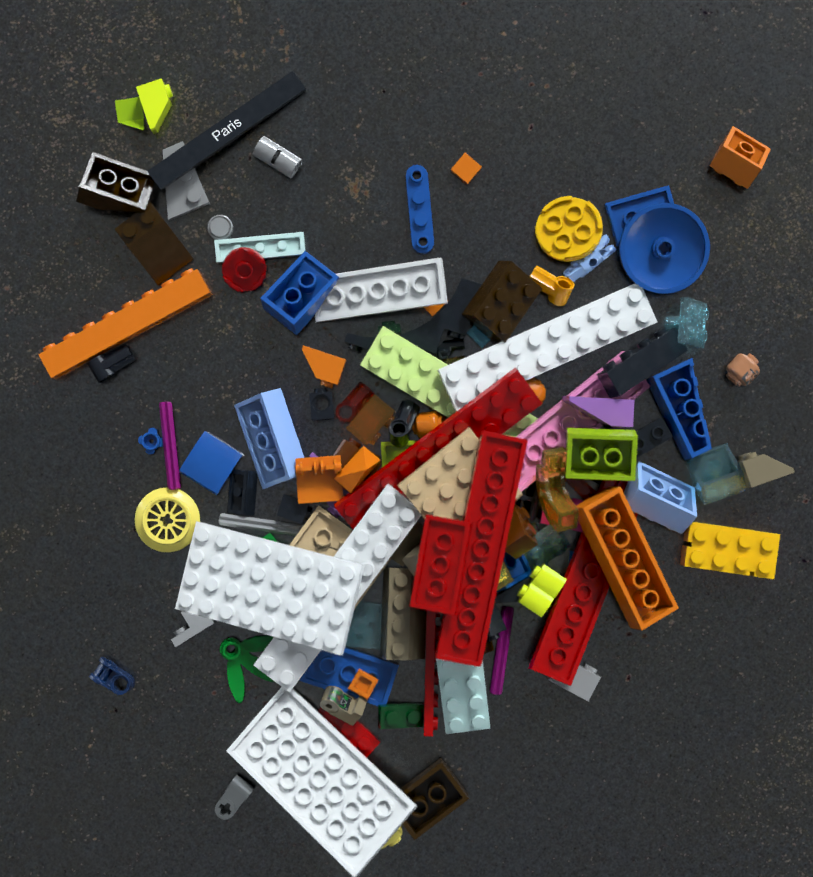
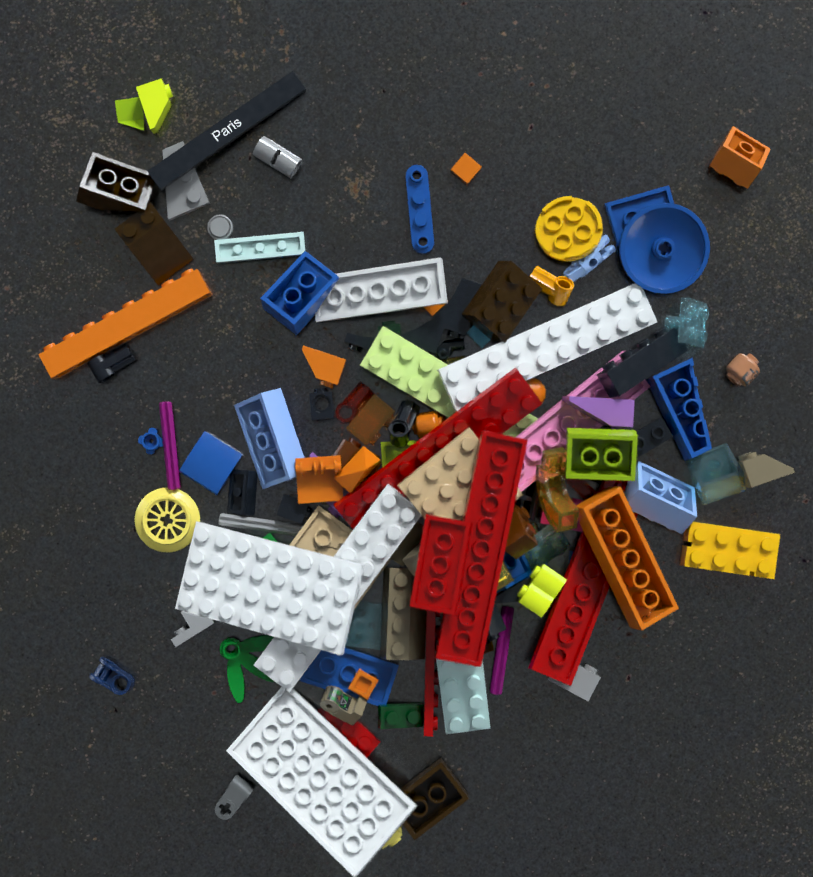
(244, 269): red tile -> none

